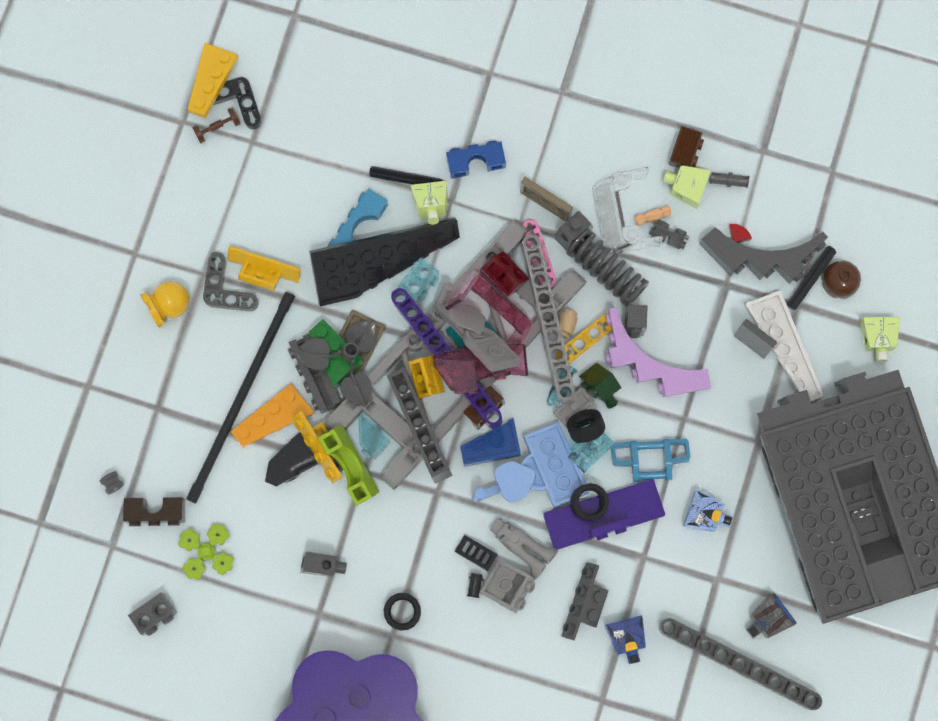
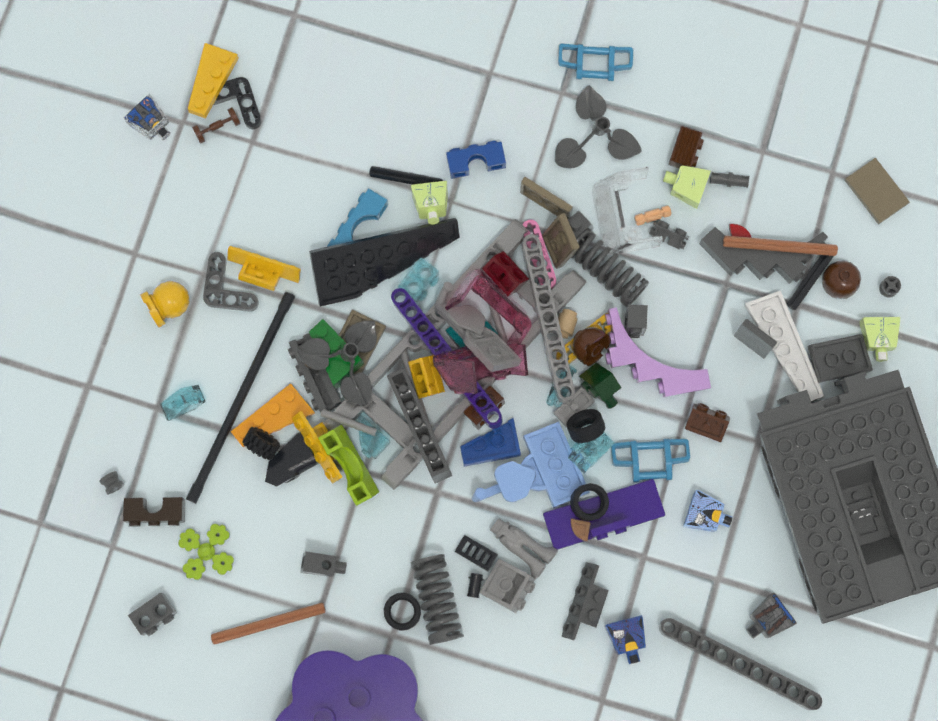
(148, 119): none -> torso
(182, 402): none -> clear light blue slope
(261, 443): none -> black tyre
(268, 623): none -> nougat axle
(349, 422): none -> light grey bar
(425, 566): none -> dark grey piece
(560, 241): none -> dark tan tile
(580, 73): none -> dark azure bar
(580, 529): none -> medium nougat tile
(589, 345): none -> reddish brown cylinder
(593, 106): none -> dark grey plant
(707, 422): none -> reddish brown bracket
(780, 245): none -> nougat axle
(840, 358): none -> dark grey tile
(877, 191): none -> dark tan tile
(893, 283): none -> dark grey wheel

